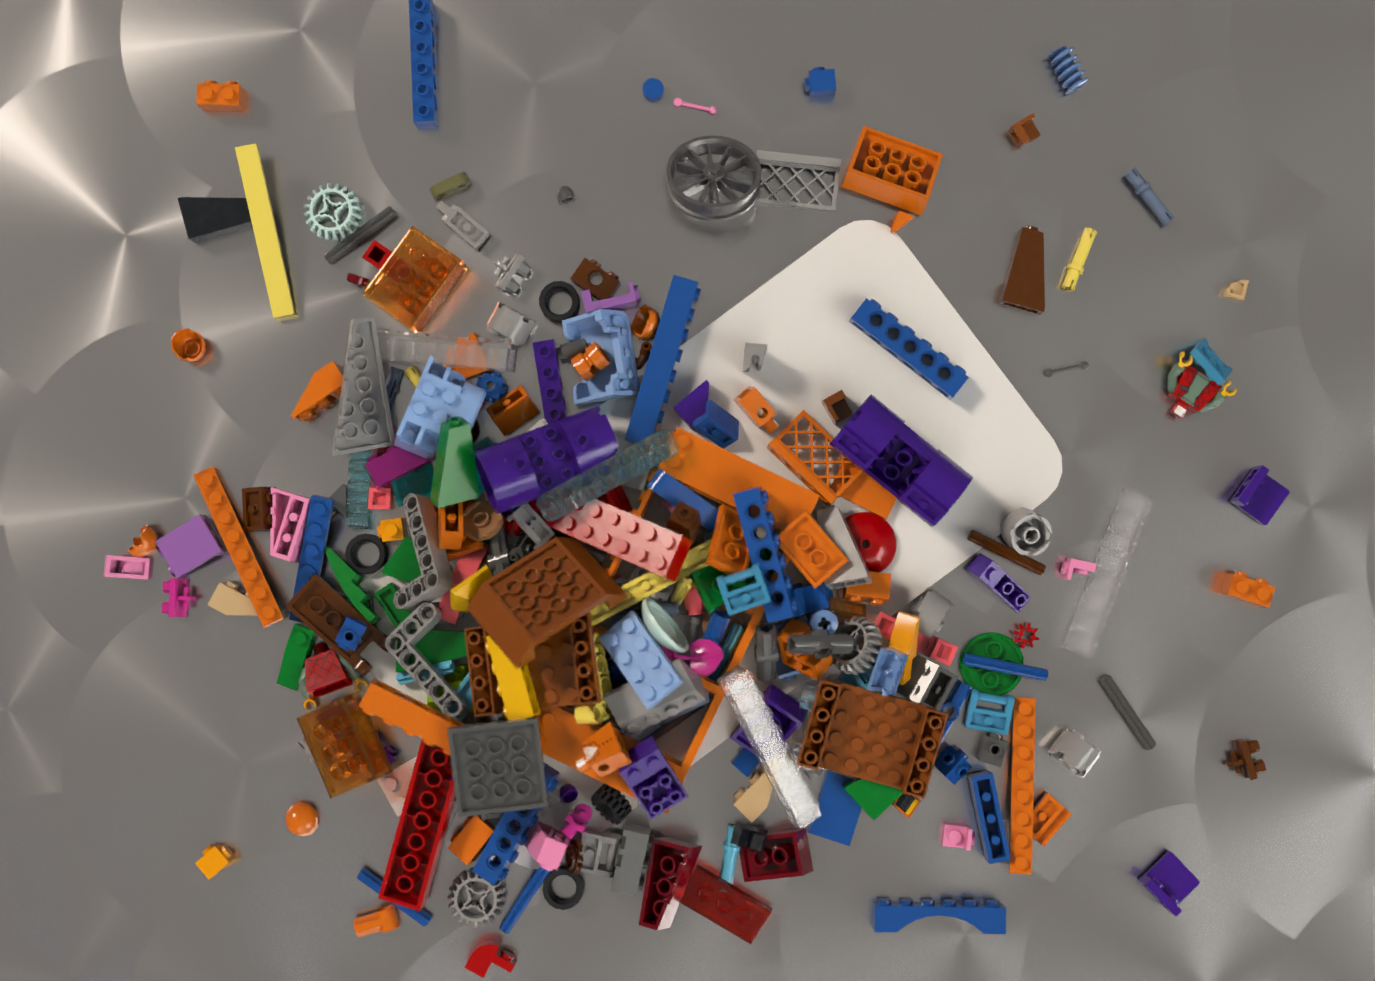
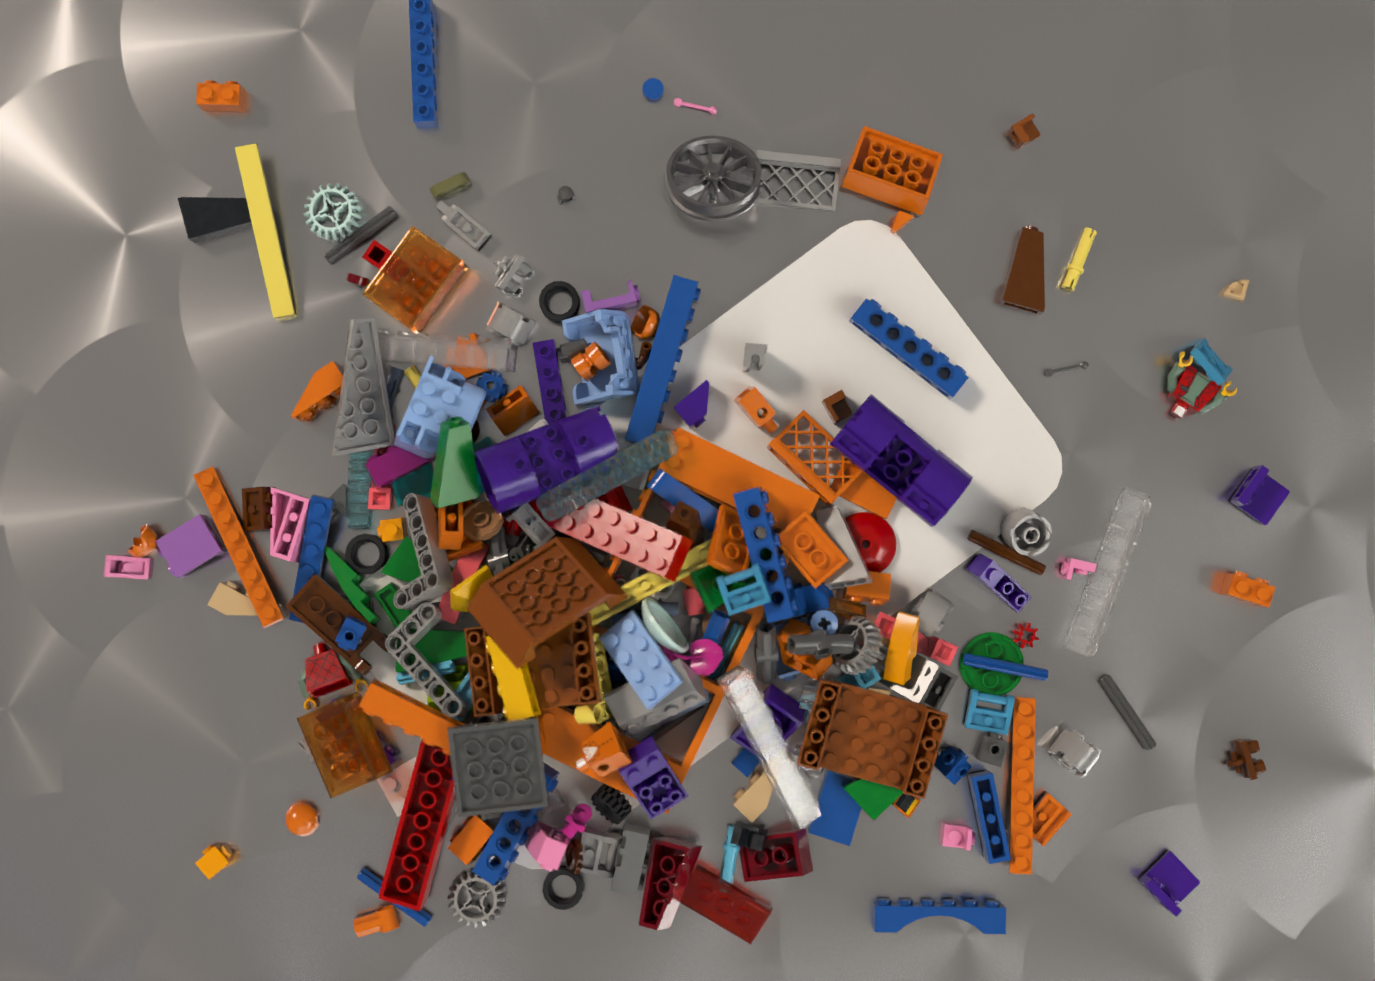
(178, 597): dark pink hips -> none
(188, 345): orange hair -> none
(296, 652): green slope -> none
(488, 953): red brick -> none
(523, 900): blue axle -> none
(568, 793): dark purple hinge -> none
(589, 269): reddish brown brick -> none
(681, 590): light yellow axle -> none
(717, 425): blue panel -> none
(820, 82): blue brick -> none
(887, 671): medium blue hinge -> none
(955, 699): blue piece -> none
(1066, 66): medium blue piece -> none
(1148, 195): sand blue pin -> none

